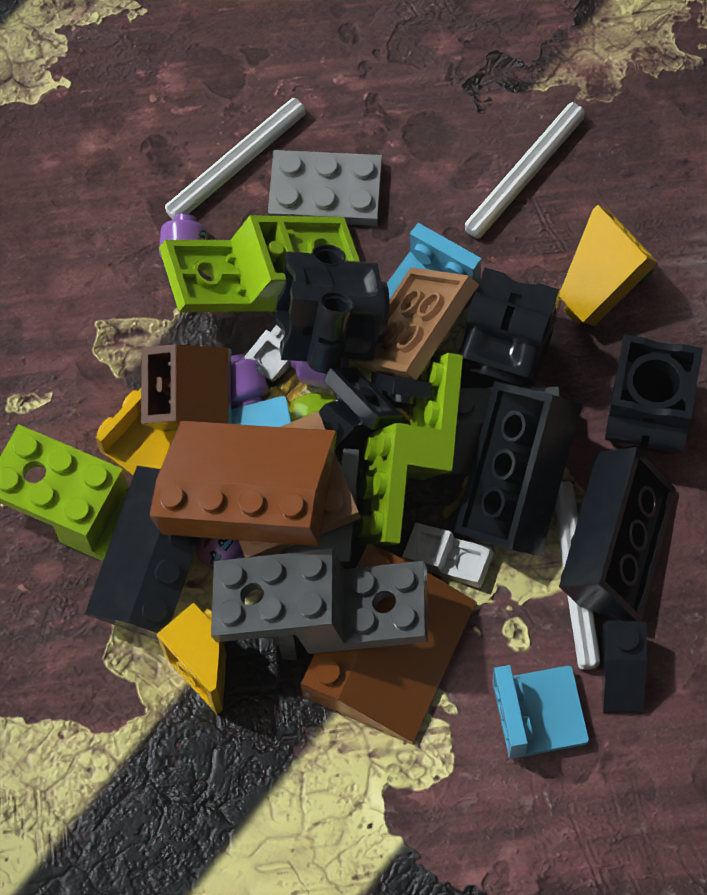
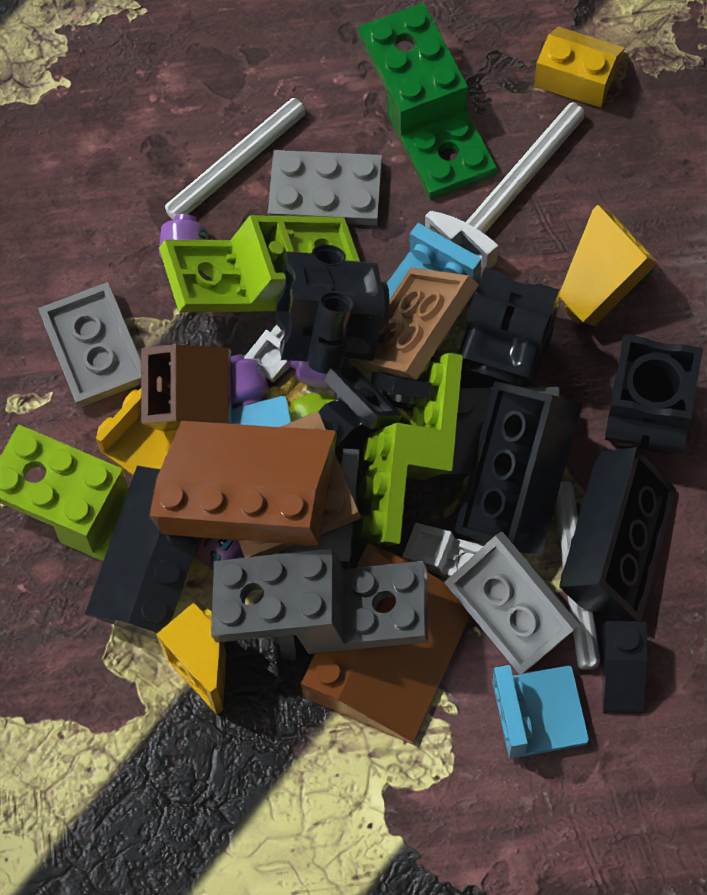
(92, 344): none -> light grey plate
(426, 100): none -> green bracket
(464, 236): none -> white slope
(511, 603): none -> light grey plate
(577, 66): none -> yellow slope

